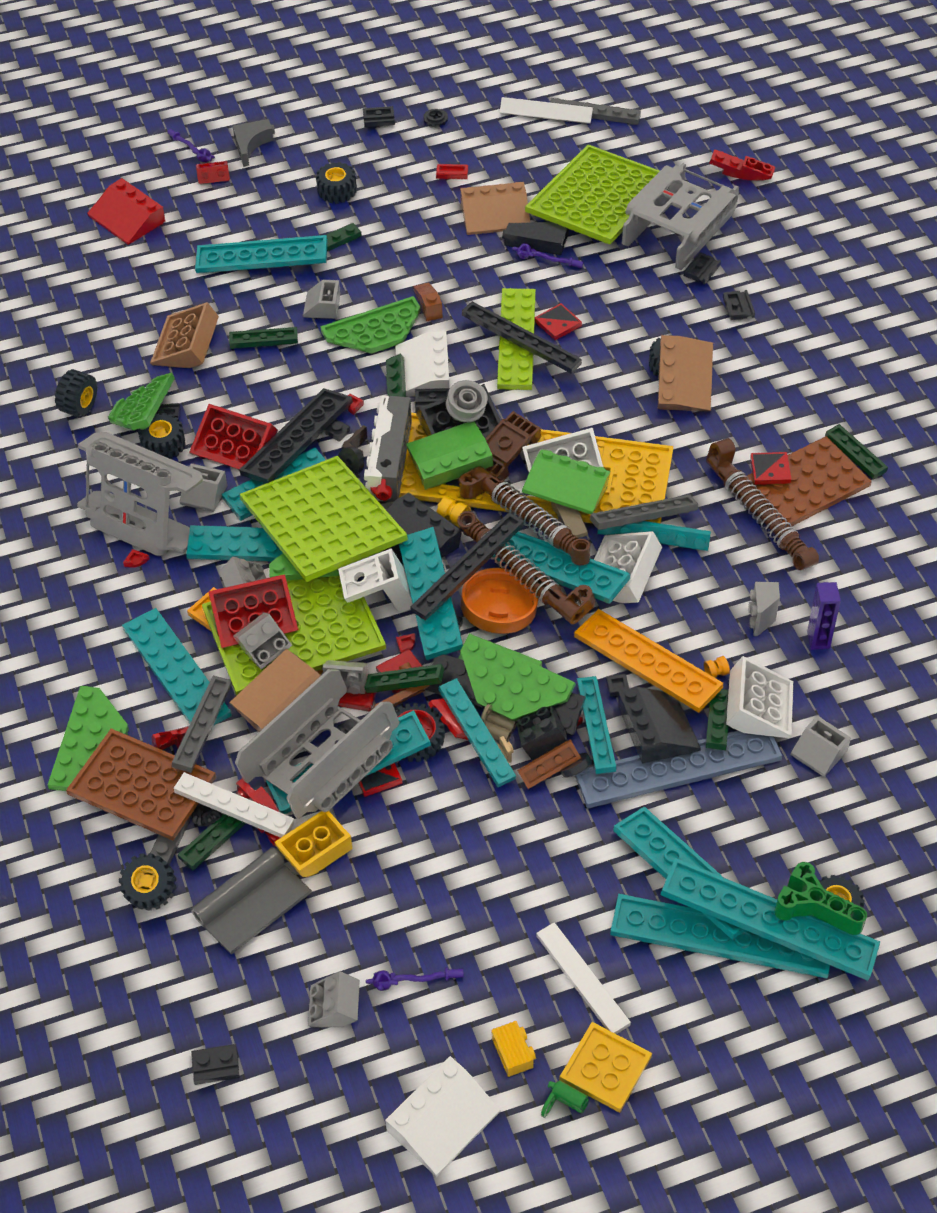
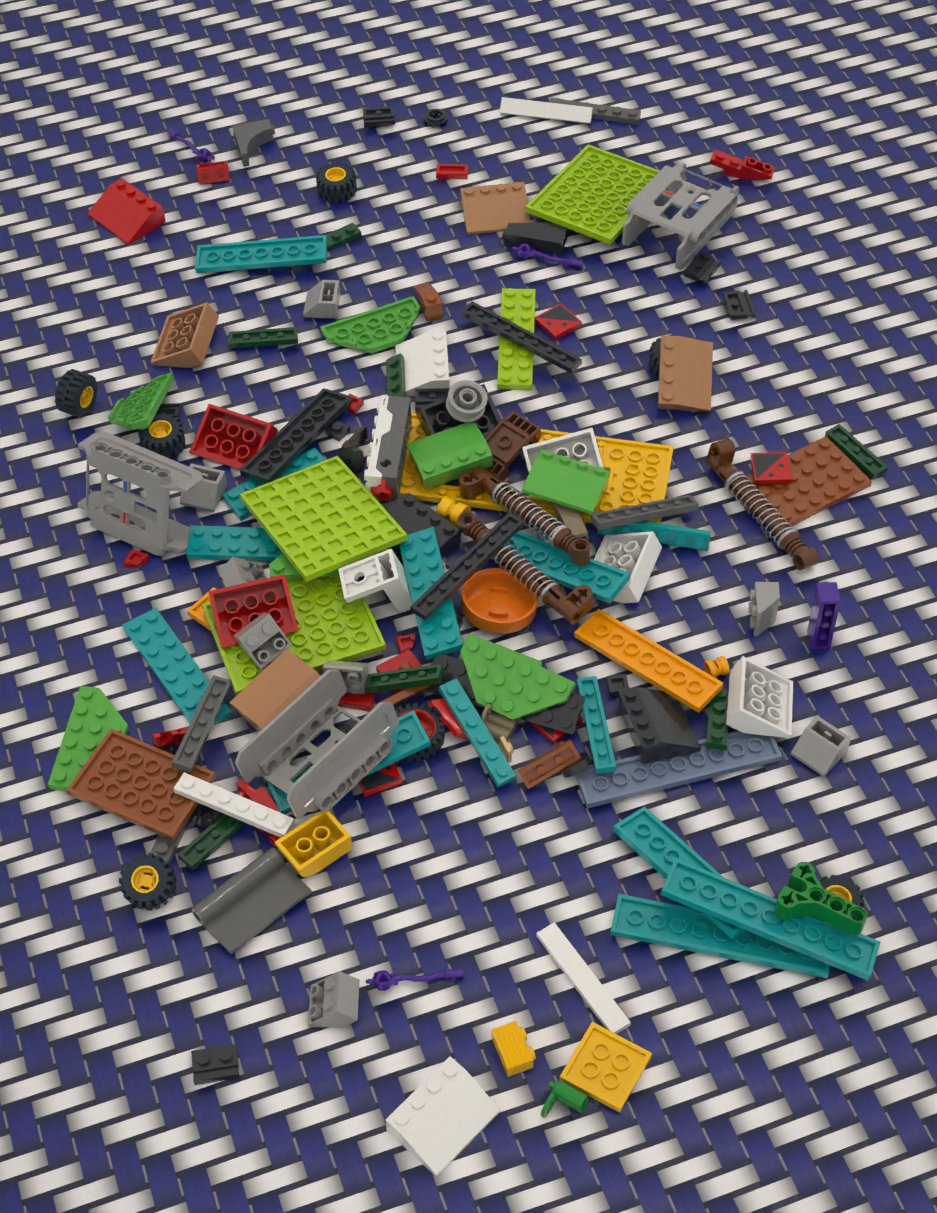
(541, 732): black slope -> none

